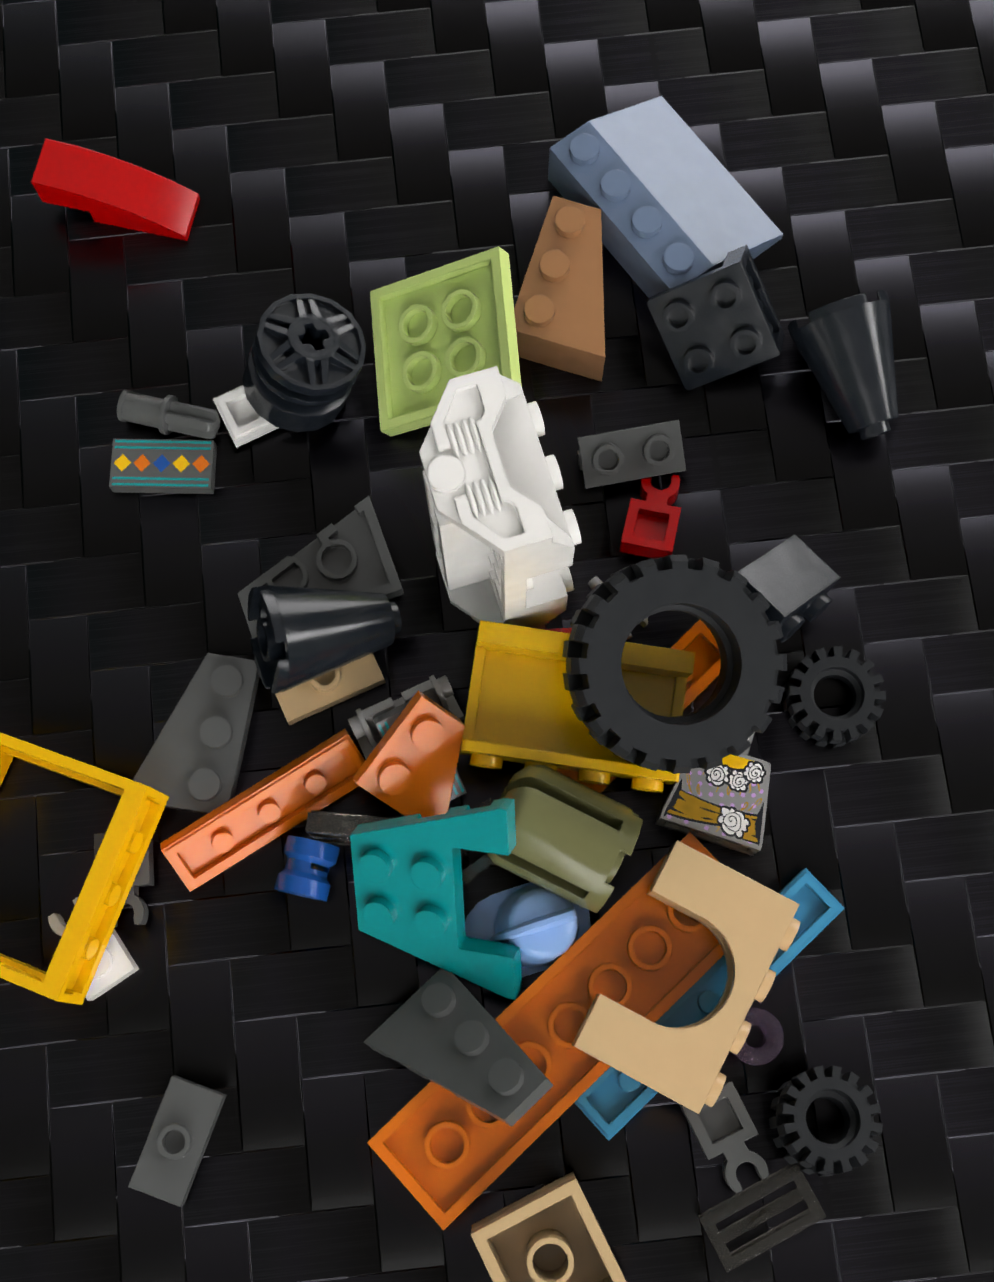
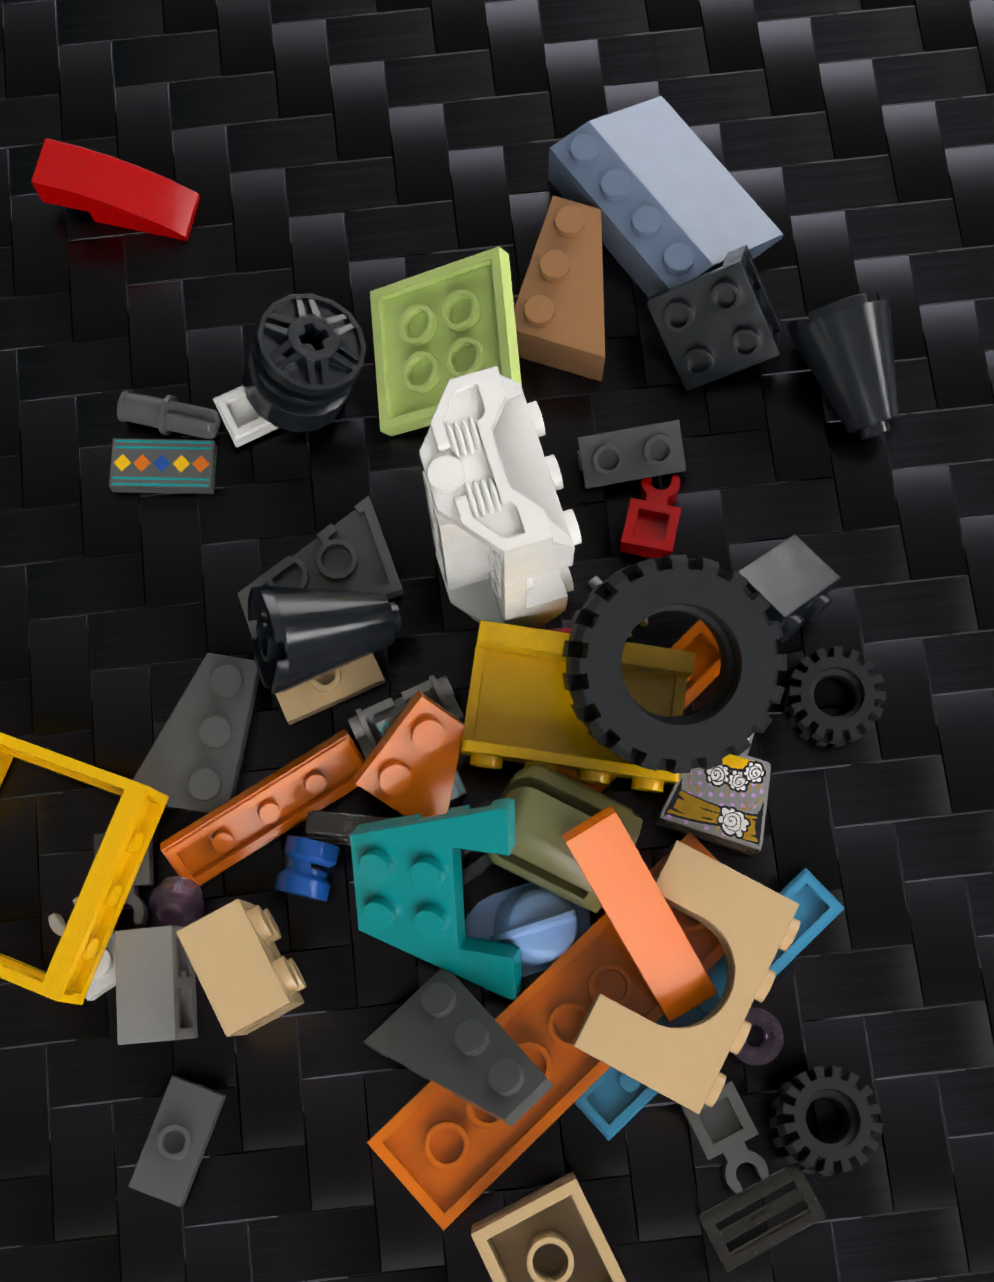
(154, 986): none -> light grey hinge
(177, 901): none -> plate
(242, 966): none -> tan brick
(639, 913): none -> orange tile

